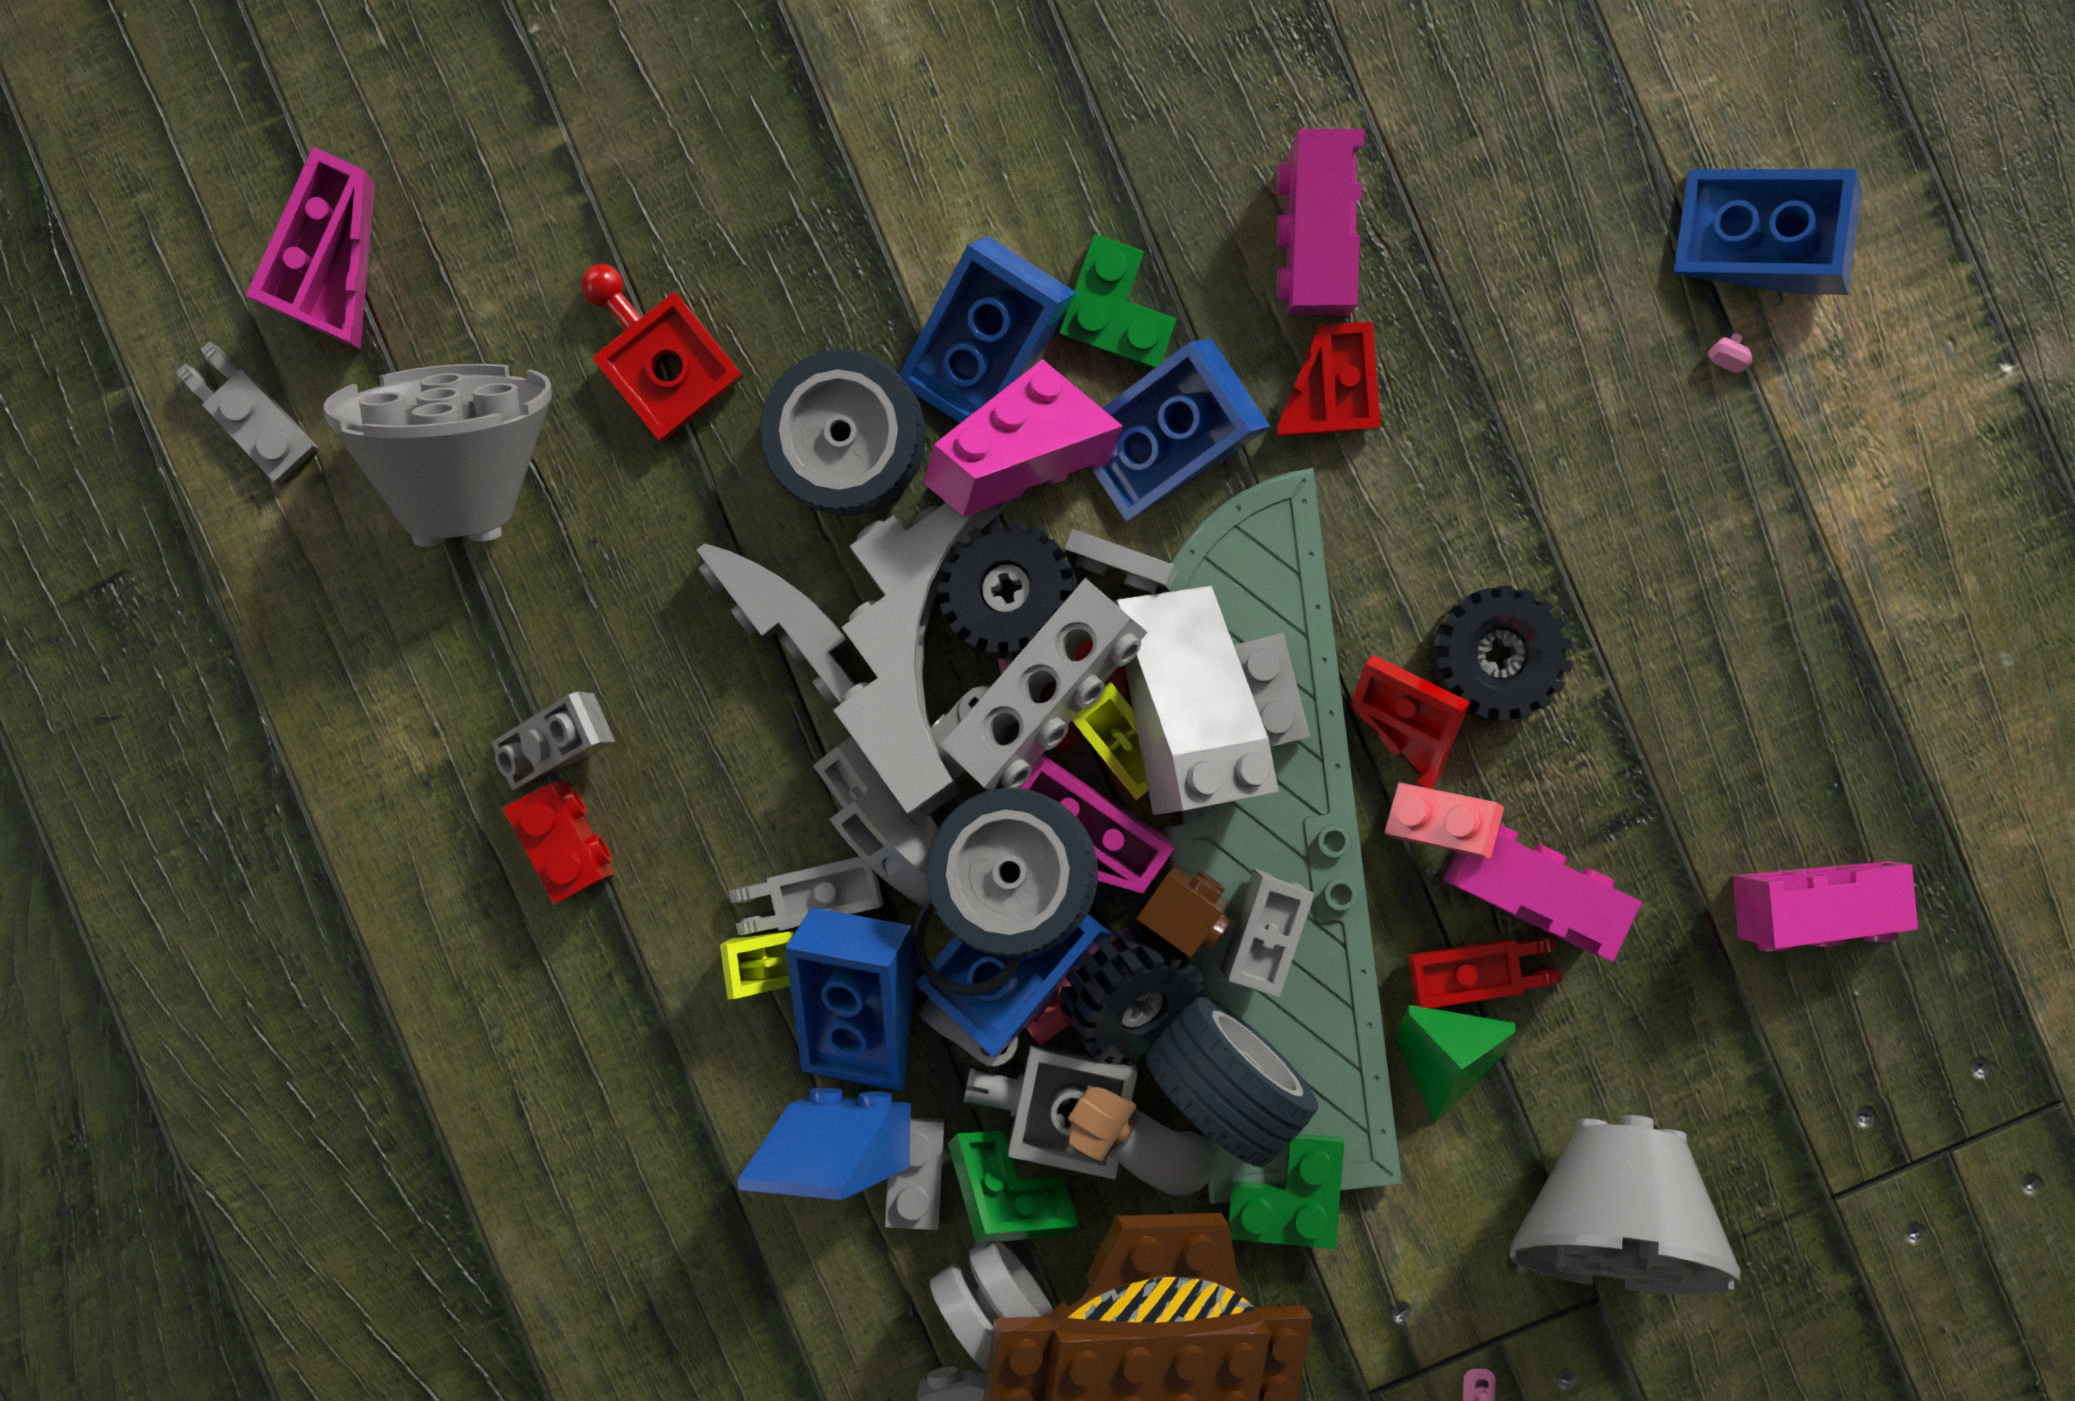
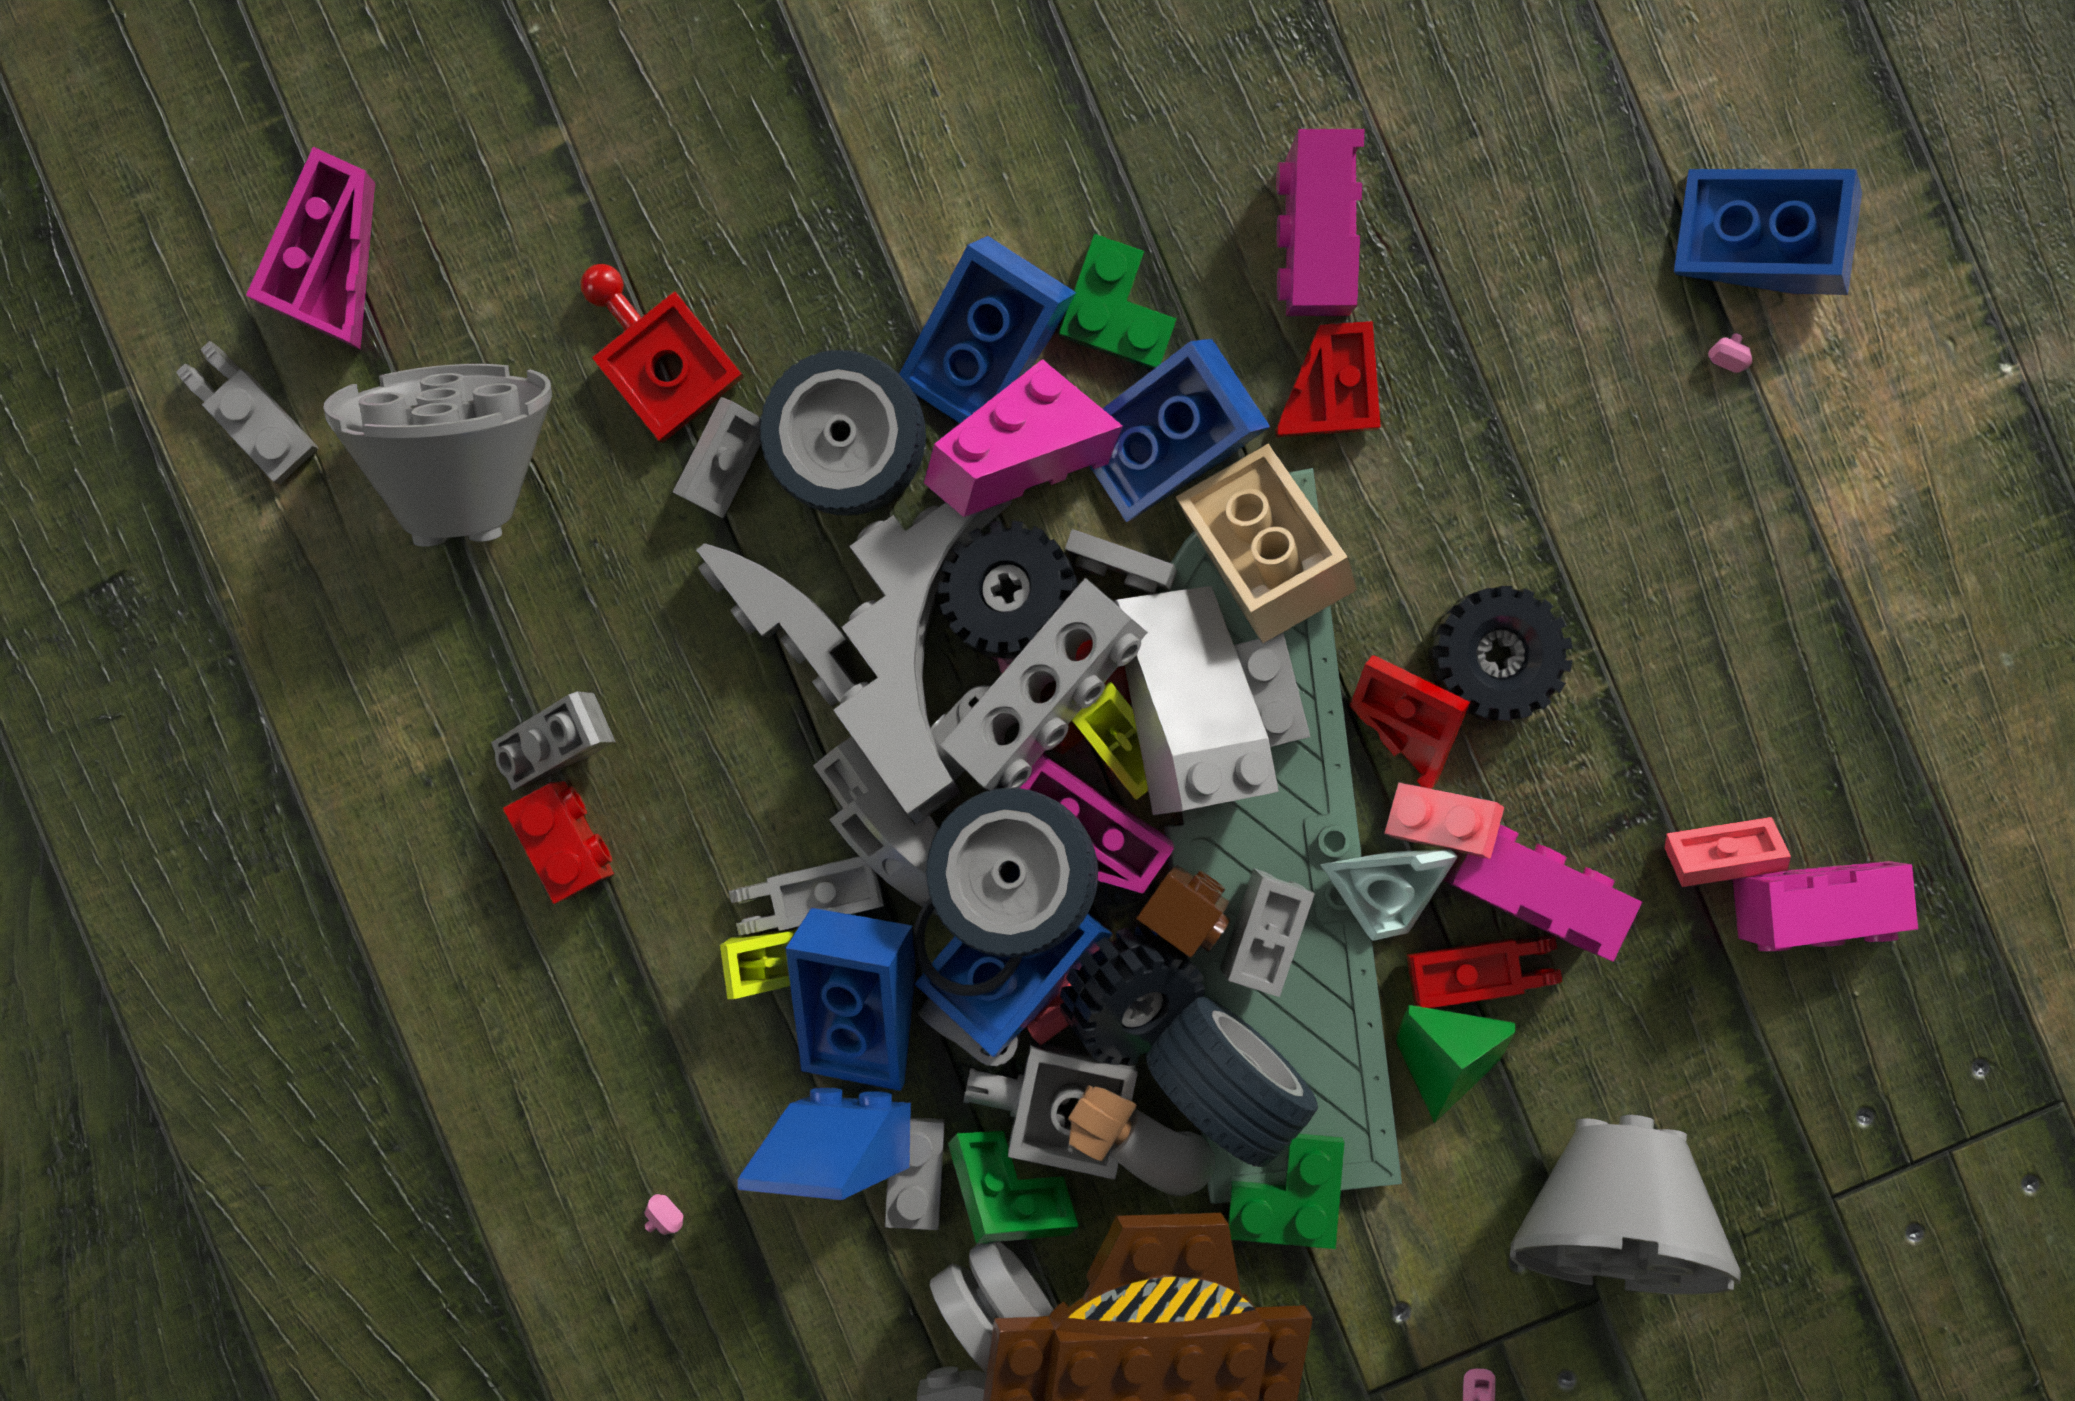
(663, 1215): none -> bright pink rock
(720, 458): none -> light grey plate
(1267, 543): none -> tan slope
(1390, 887): none -> light aqua slope
(1727, 852): none -> coral plate

